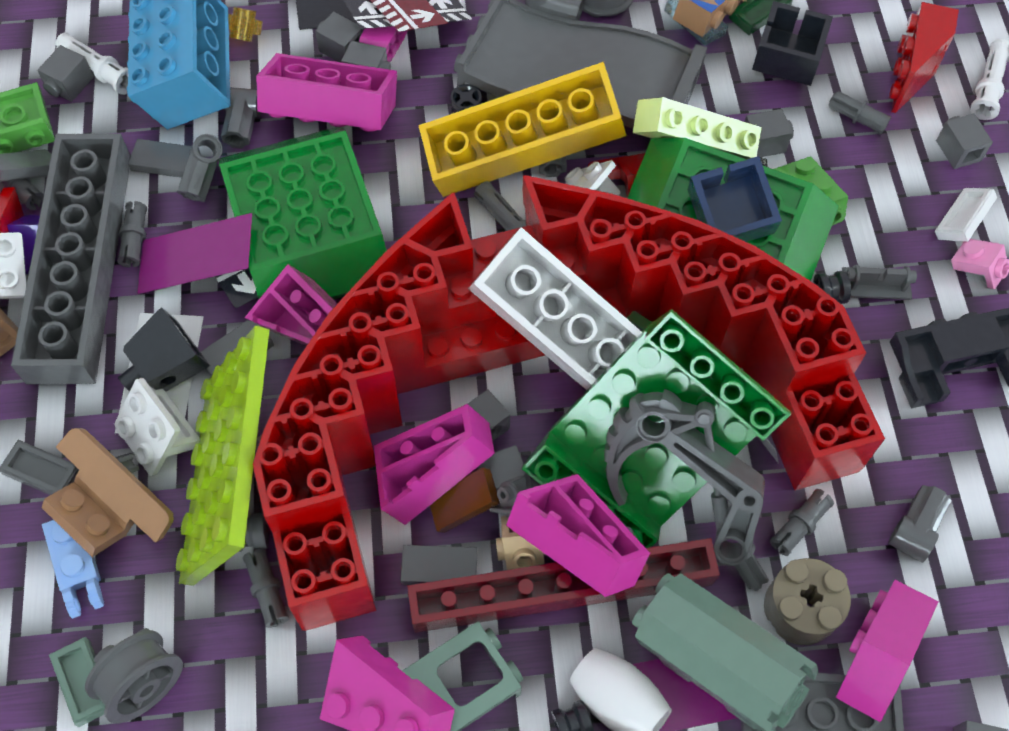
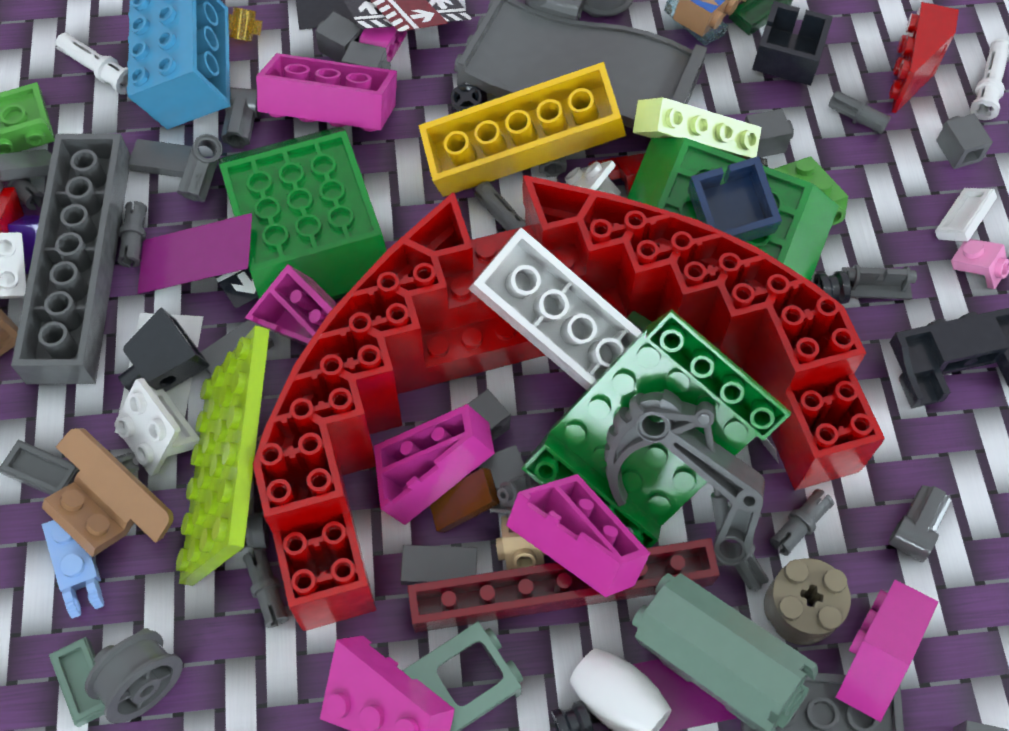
(65, 73): dark grey brick -> none

